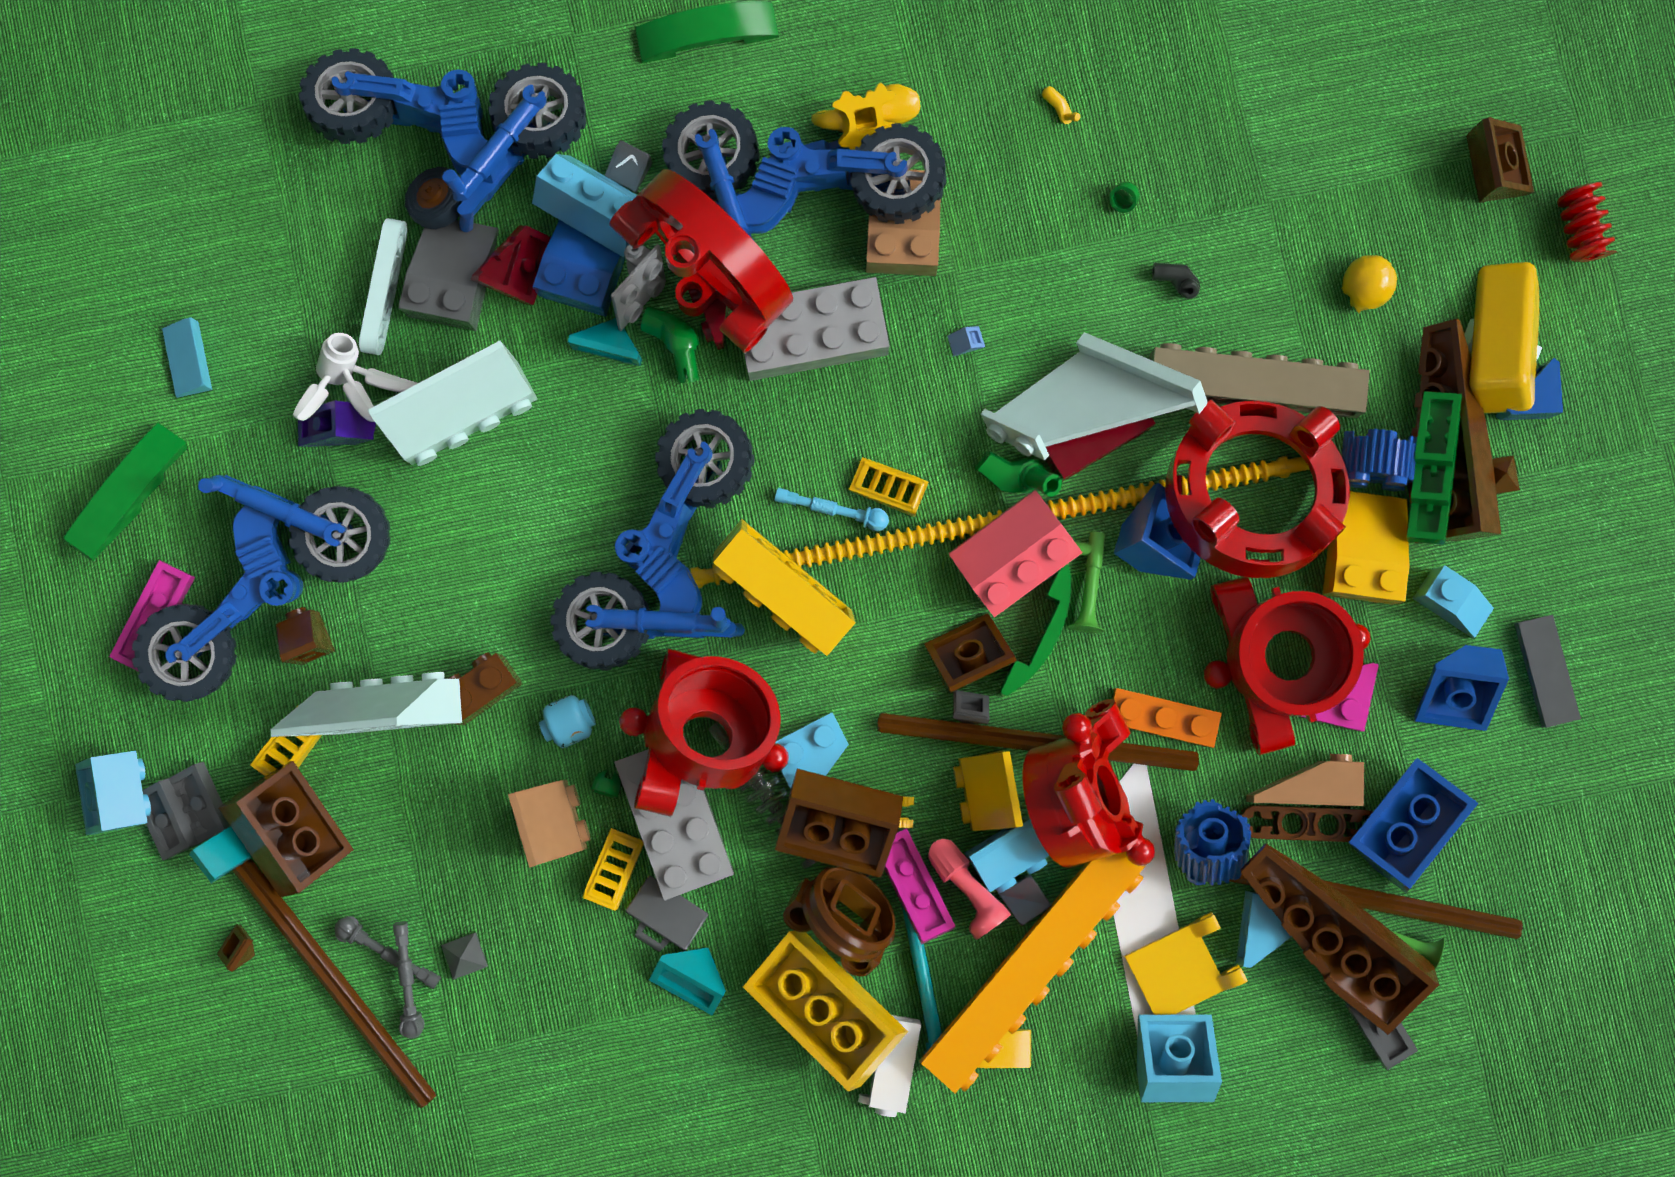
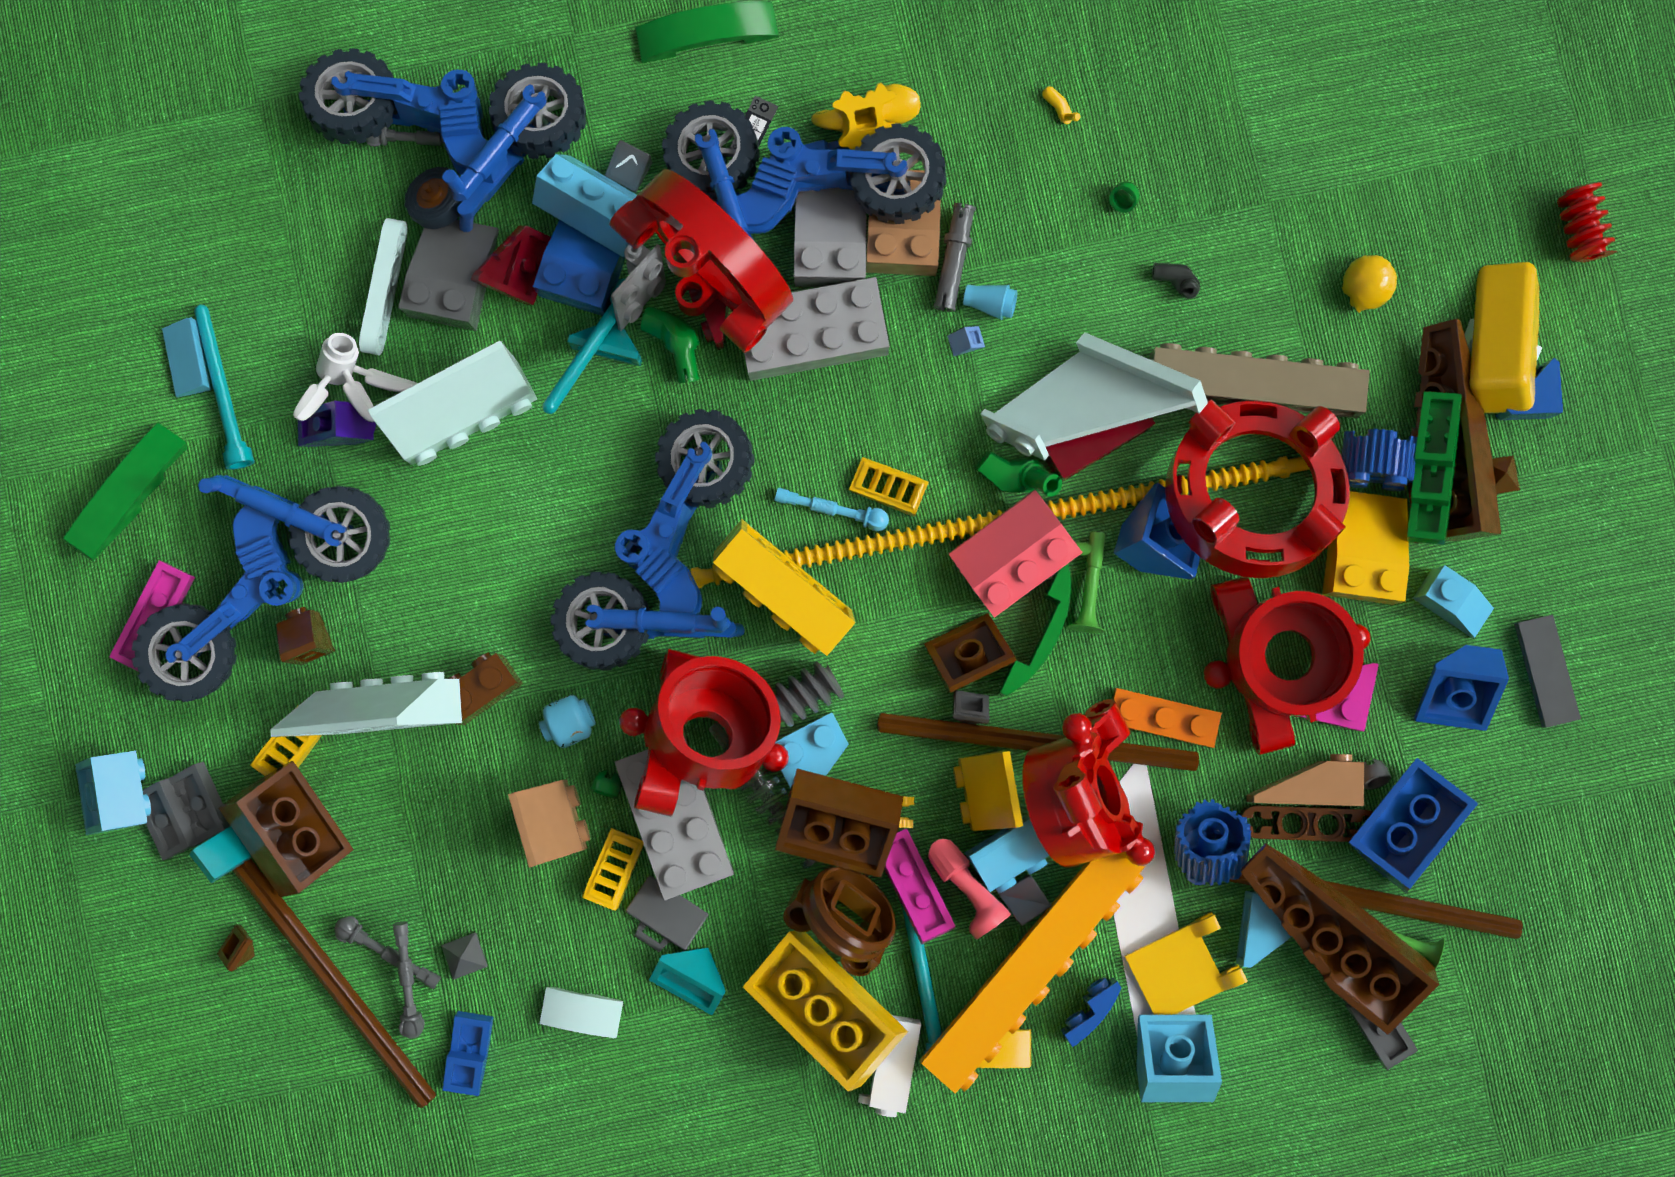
(236, 452): none -> teal piece
(420, 137): none -> dark grey piece
(468, 1053): none -> blue slope
(581, 1012): none -> light aqua slope
(582, 358): none -> teal piece
(760, 115): none -> sticker
(806, 692): none -> dark grey piece
(829, 238): none -> light grey slope
(957, 244): none -> dark grey pin
(991, 299): none -> medium azure cone
(1100, 1001): none -> blue slope
(1376, 775): none -> dark grey hinge
(1499, 160): reddish brown slope -> none

